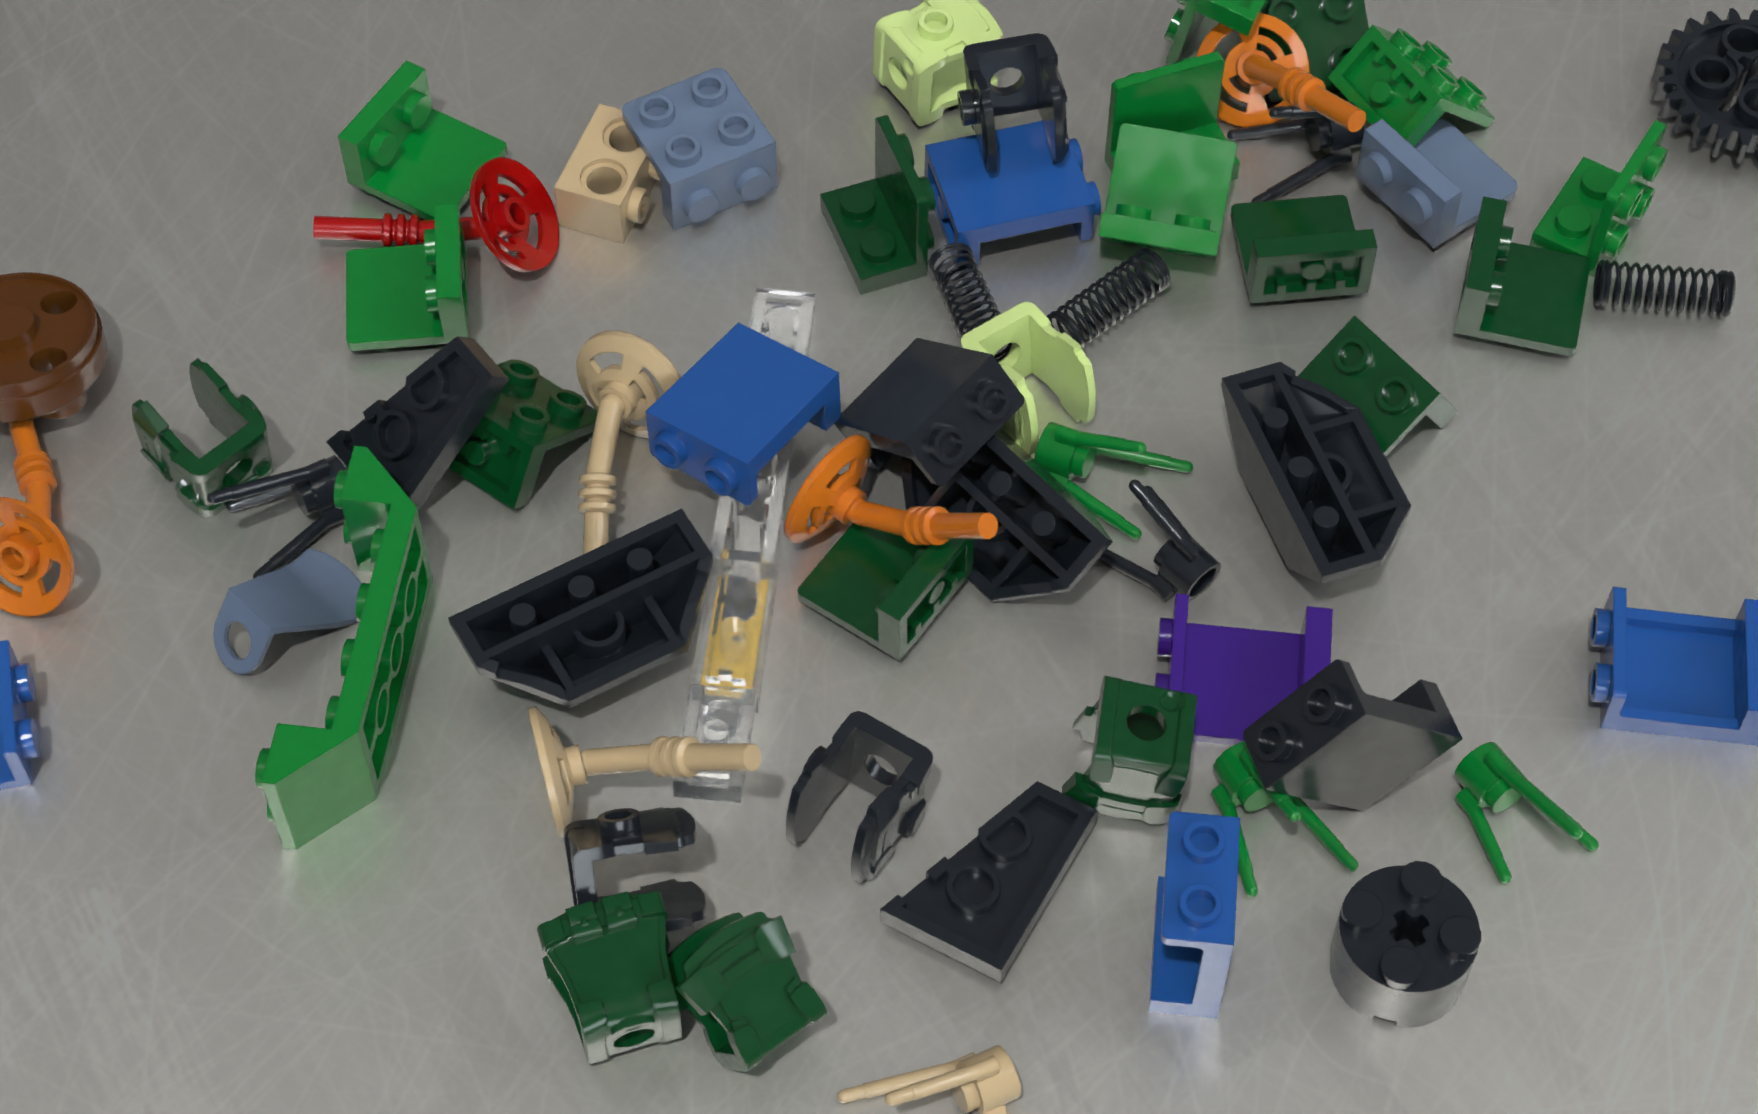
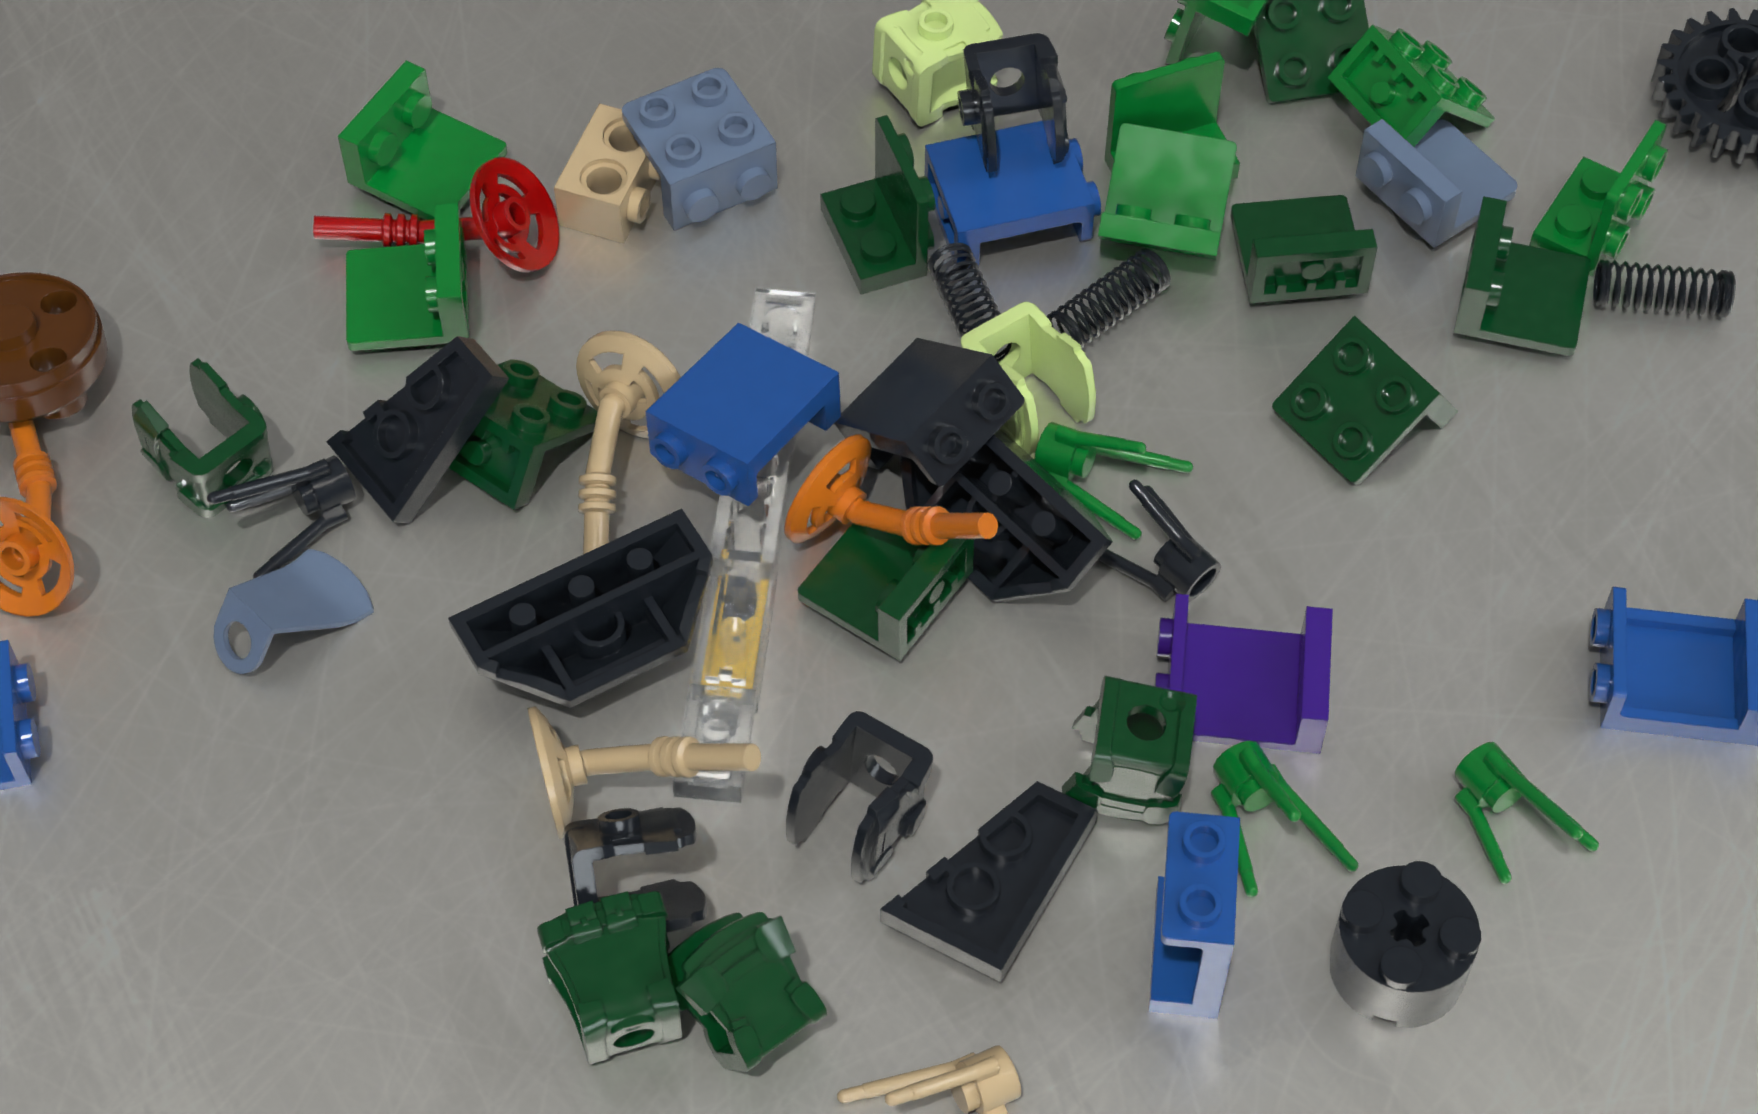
(332, 772): green slope -> none
(1286, 74): orange dish -> none
(1313, 473): black wedge -> none
(1320, 134): black plant -> none
(1348, 745): black panel -> none

